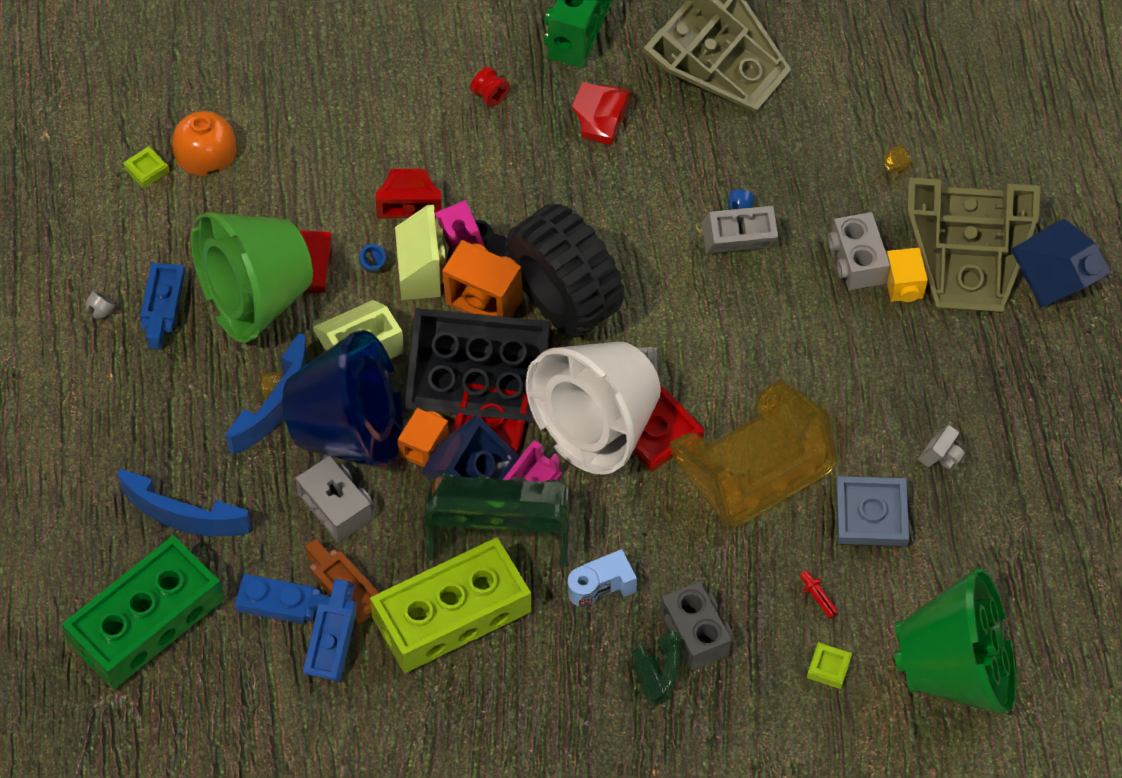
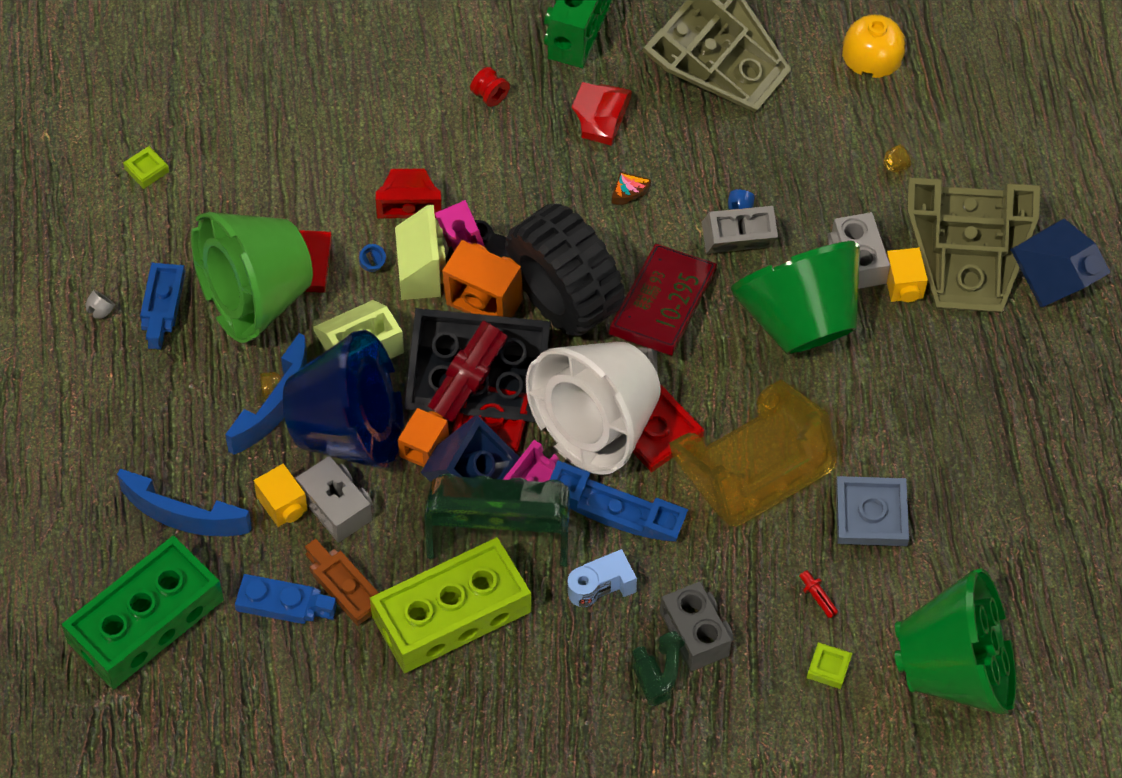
(204, 143): orange cylinder -> none
(281, 495): none -> yellow brick
(332, 633): blue hinge -> none
(467, 371): none -> dark red piece
(618, 509): none -> blue slope
(629, 188): none -> tile
(663, 299): none -> dark red tile
(806, 298): none -> green cone
(874, 46): none -> yellow cylinder
(941, 449): light grey tile -> none

